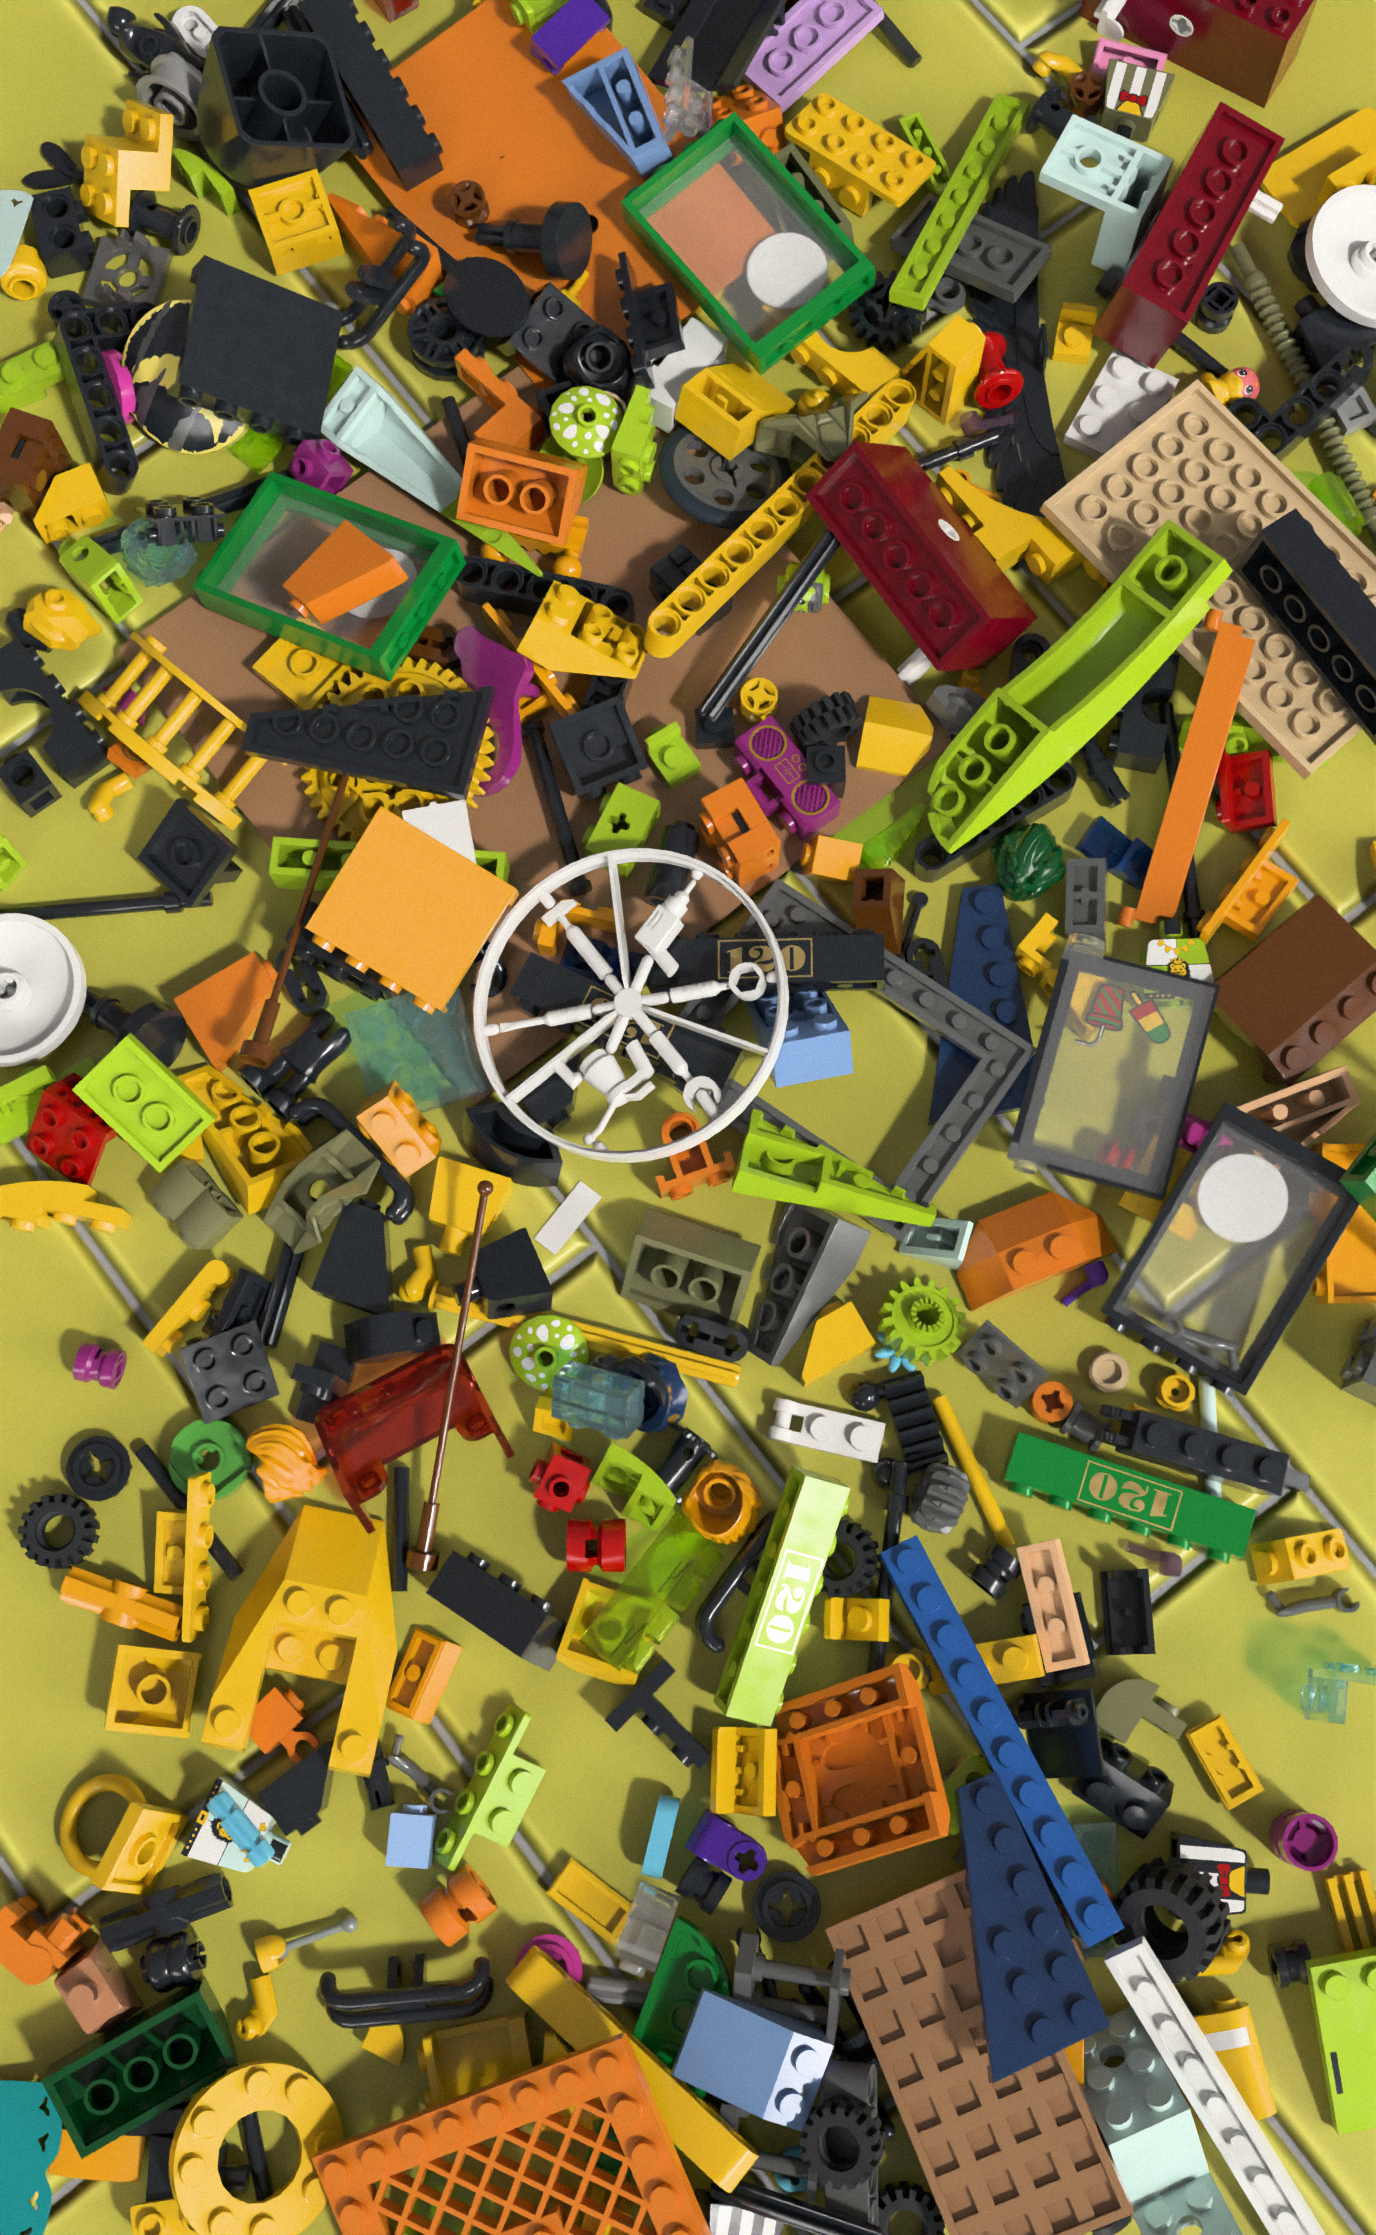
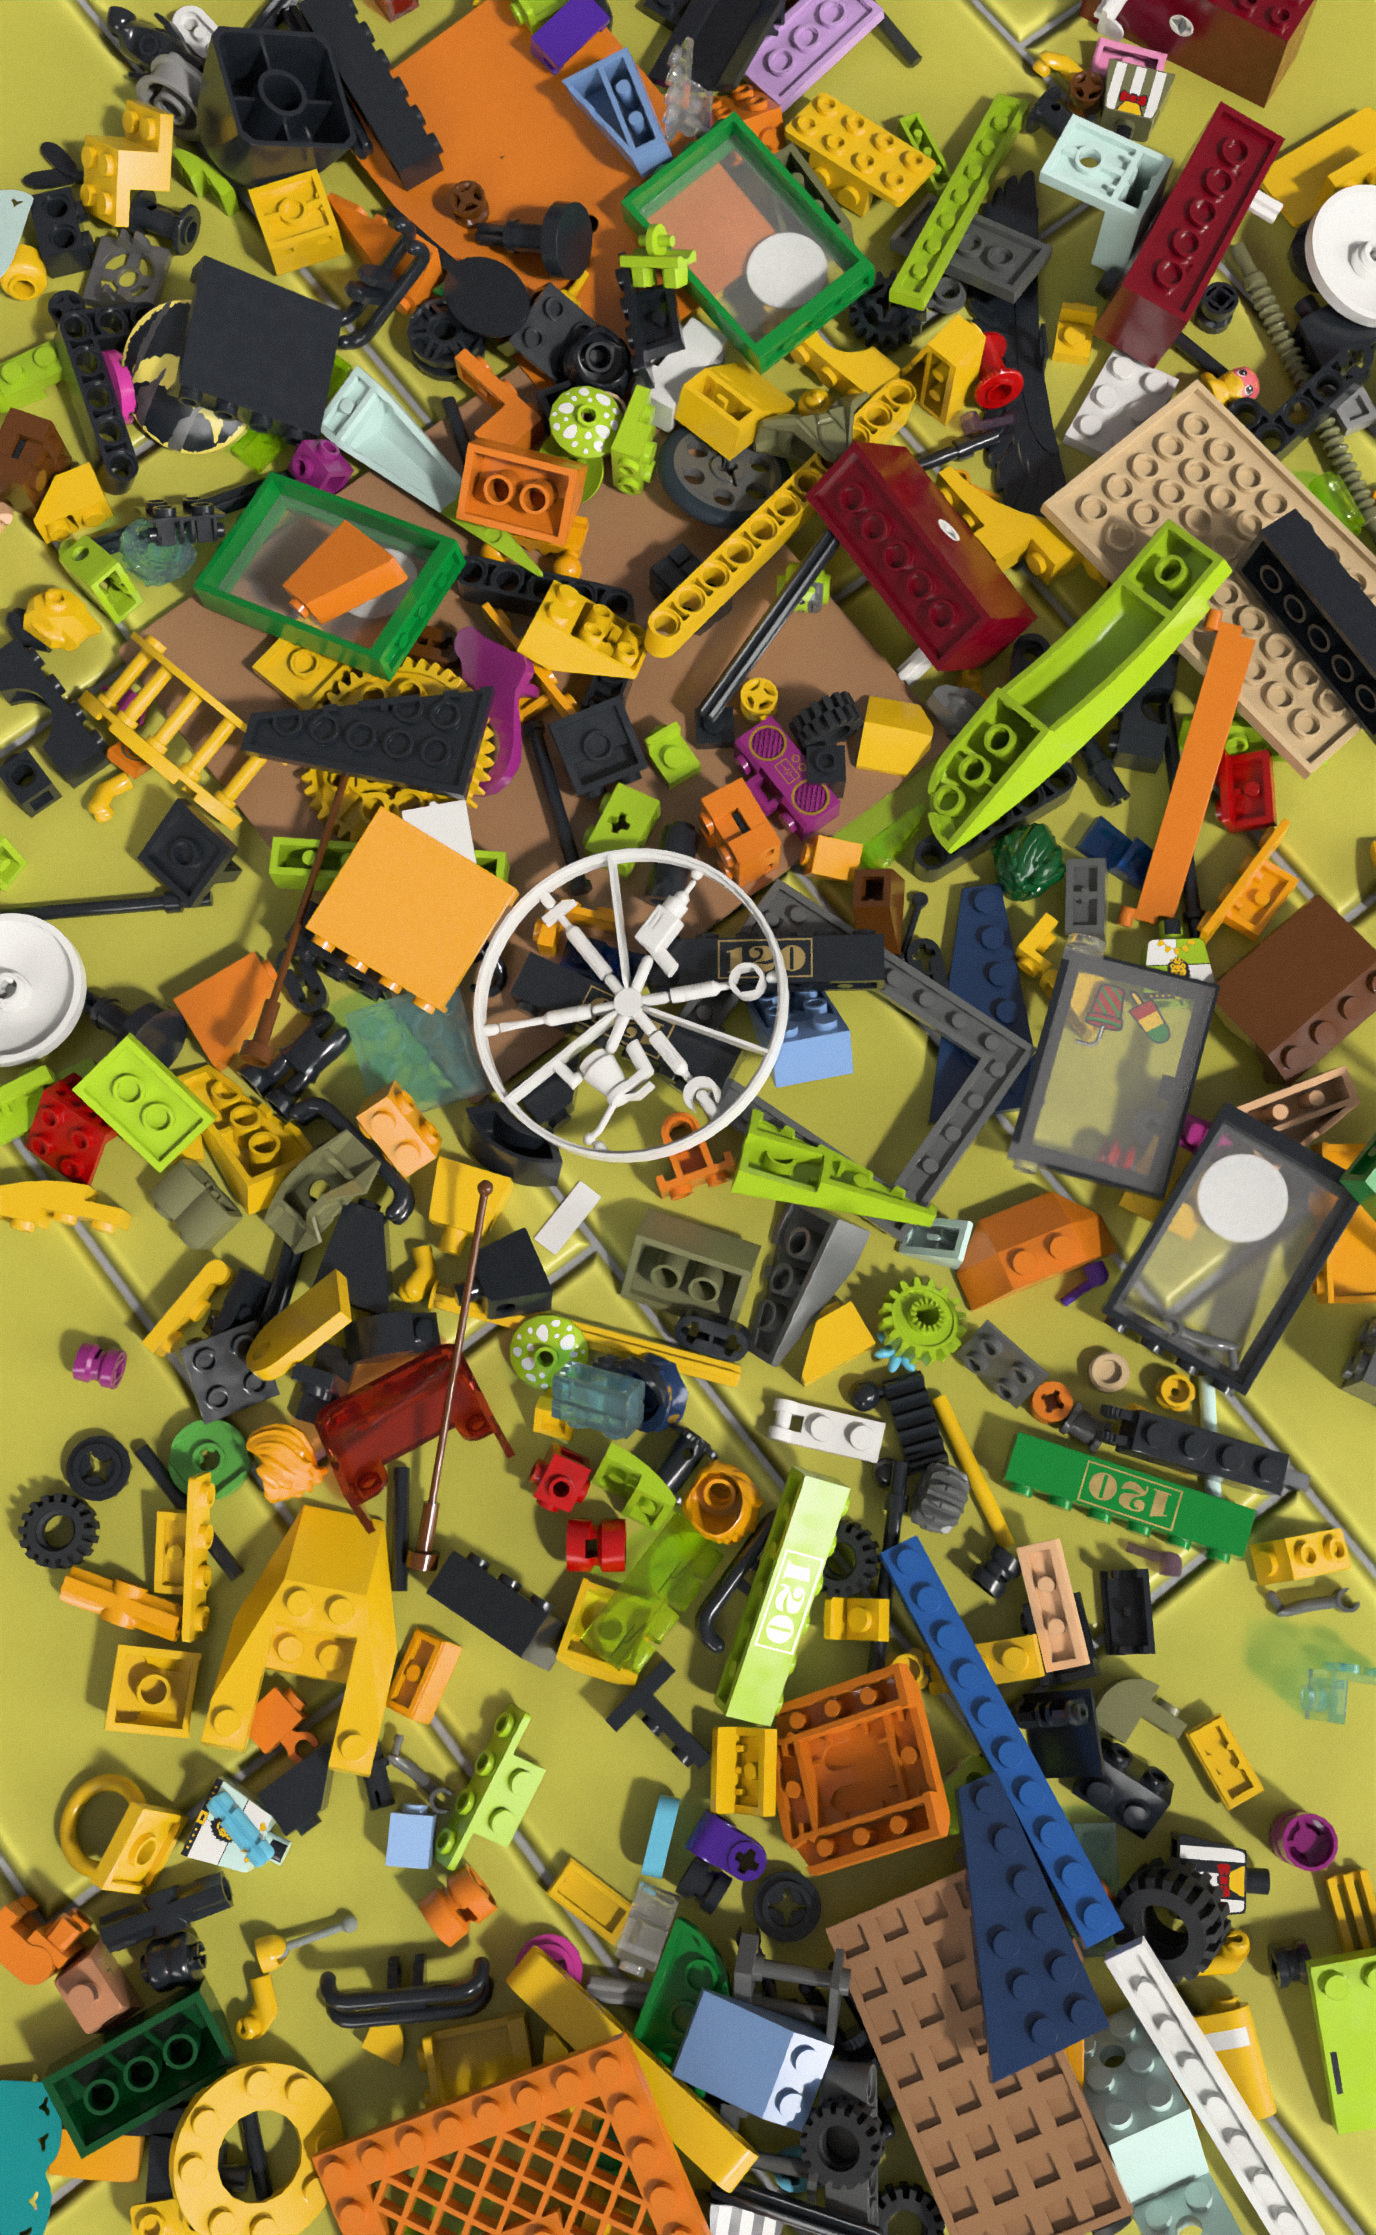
(301, 1328): none -> yellow tile
(656, 255): none -> lime hips

